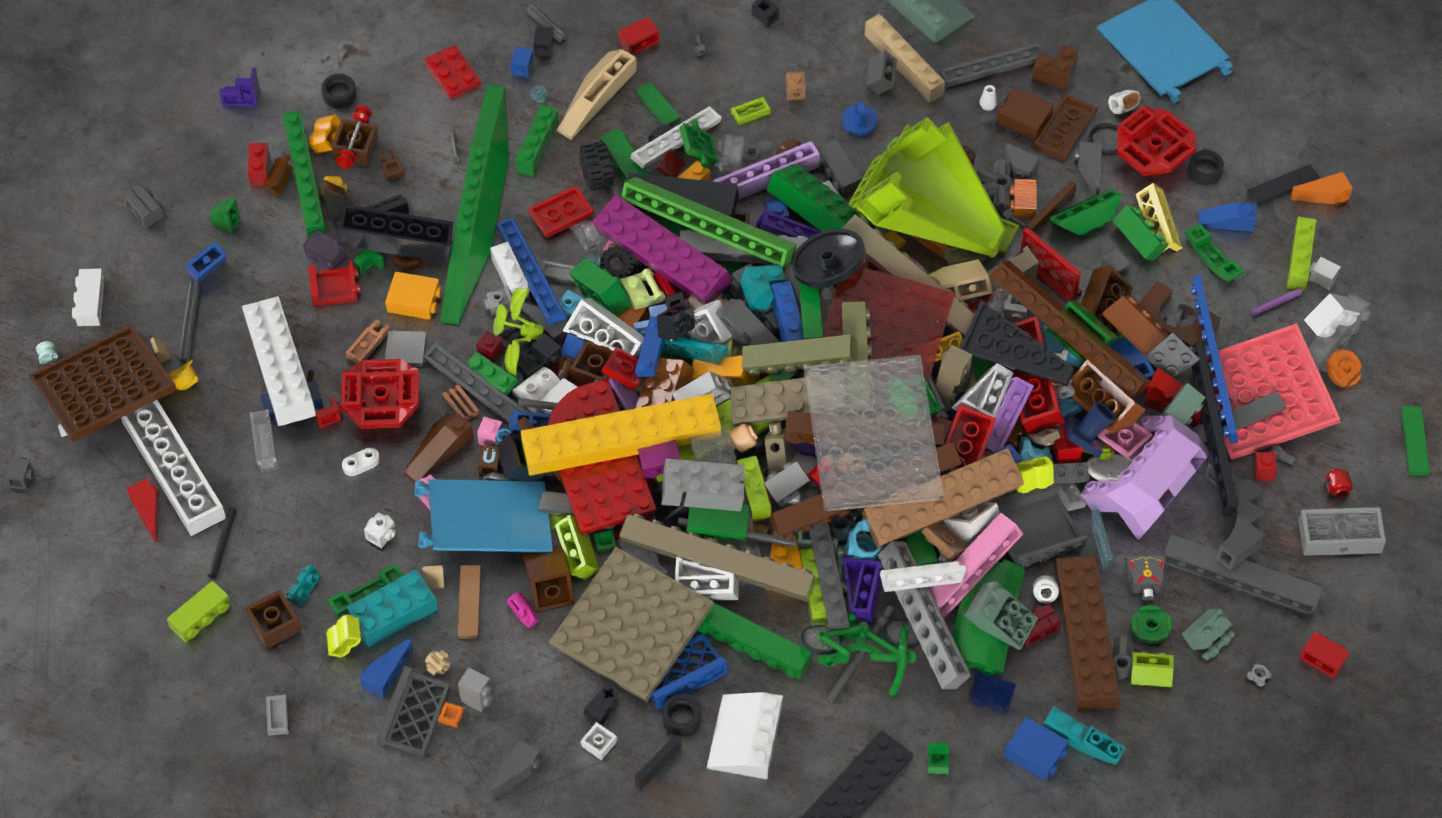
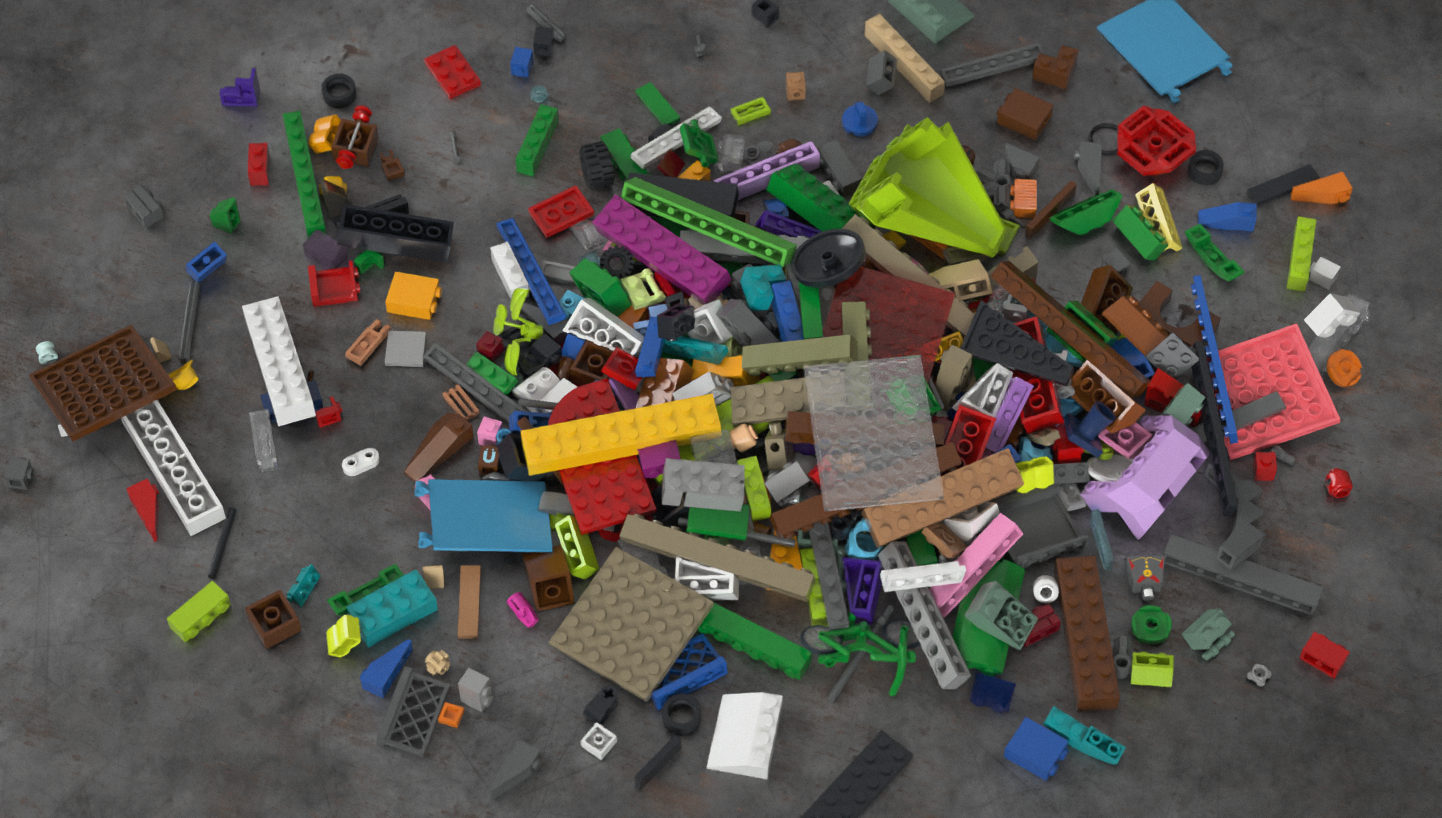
(88, 297): white brick -> none
(277, 715): light grey tile -> none
(278, 176): reddish brown panel -> none
(373, 378): red piece -> none
(380, 529): white brick -> none
(406, 262): reddish brown tile -> none
(478, 205): green wedge -> none
(496, 298): light grey brick -> none
(597, 90): tan wedge -> none
(605, 541): green tile -> none
(638, 36): red brick -> none
(938, 757): green bracket -> none
(988, 99): white cone -> none
(1051, 274): red fence -> none
(1065, 127): reddish brown tile -> none
(1124, 101): white rock -> none
(1278, 301): medium lavender bar -> none
(1341, 531): brick -> none
(1415, 441): green tile -> none

